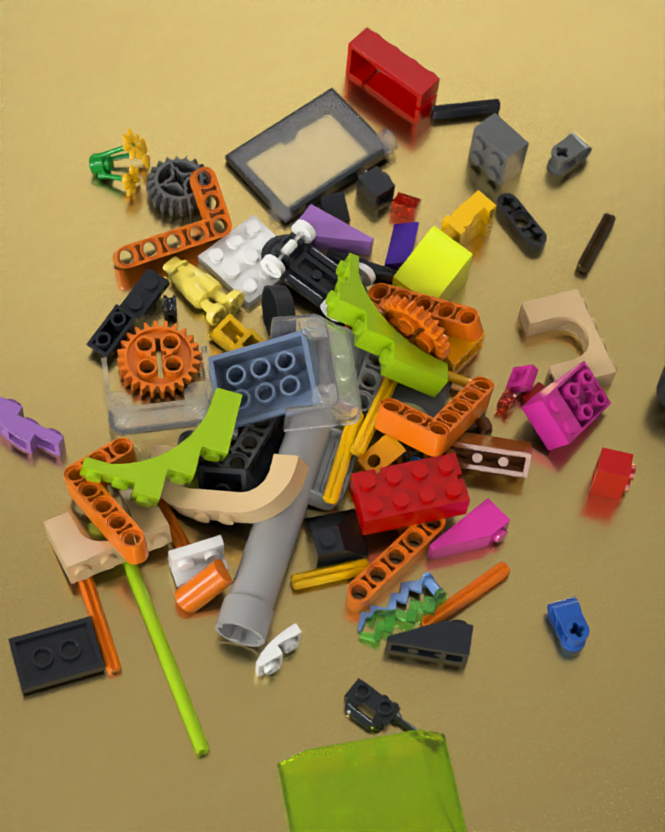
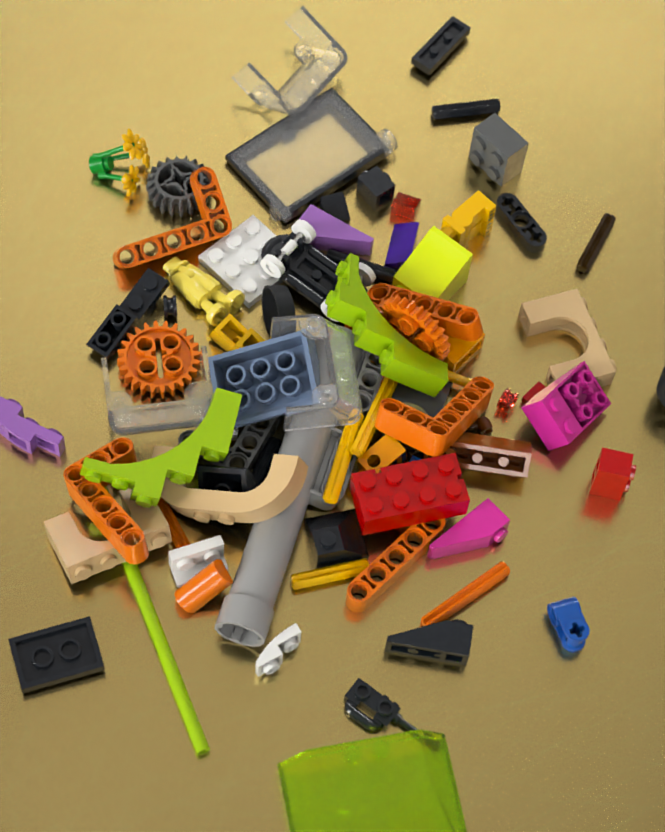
(100, 625): orange axle -> none
(320, 61): none -> clear windscreen
(392, 613): piece -> none
(401, 79): red piece -> none
(440, 45): none -> black plate
(522, 378): dark pink plate -> none
(568, 154): dark grey piece -> none

